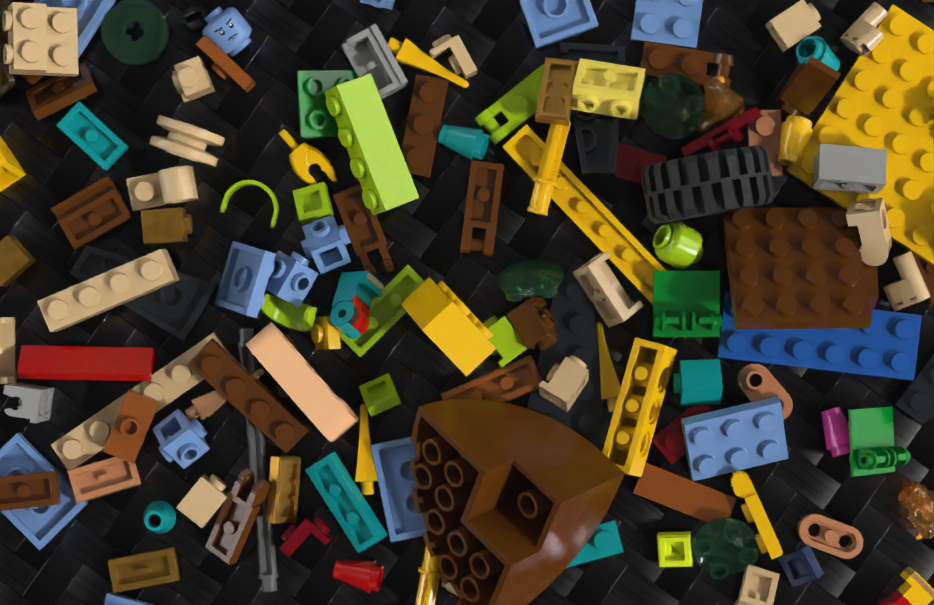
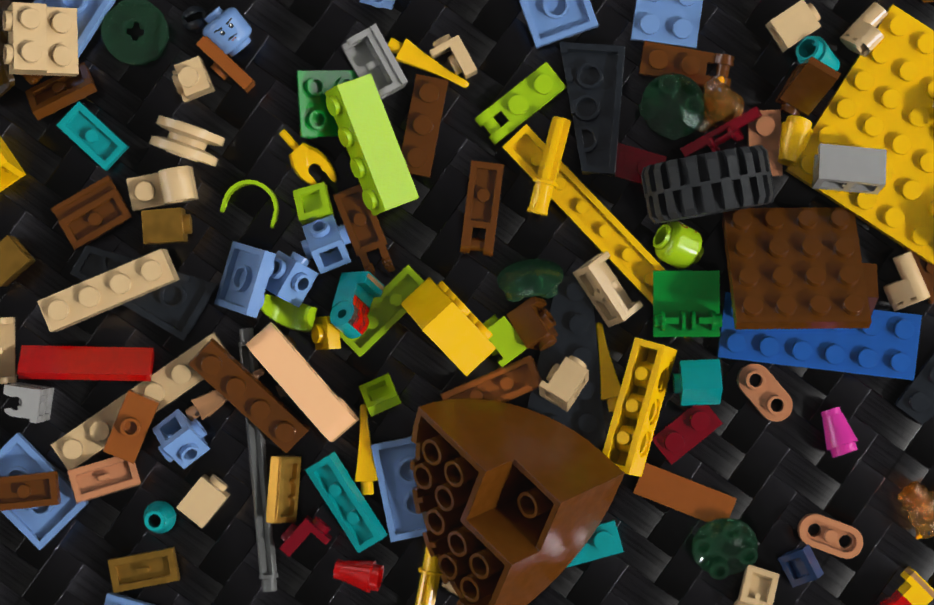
(237, 517): reddish brown hinge -> none
(466, 141): teal cone -> none
(555, 92): pearl gold plate -> none
(607, 89): light yellow bracket -> none
(674, 549): neon yellow tile -> none
(734, 438): medium blue plate -> none
(755, 512): yellow hinge -> none
(873, 229): tan leg -> none
(873, 442): green hinge -> none

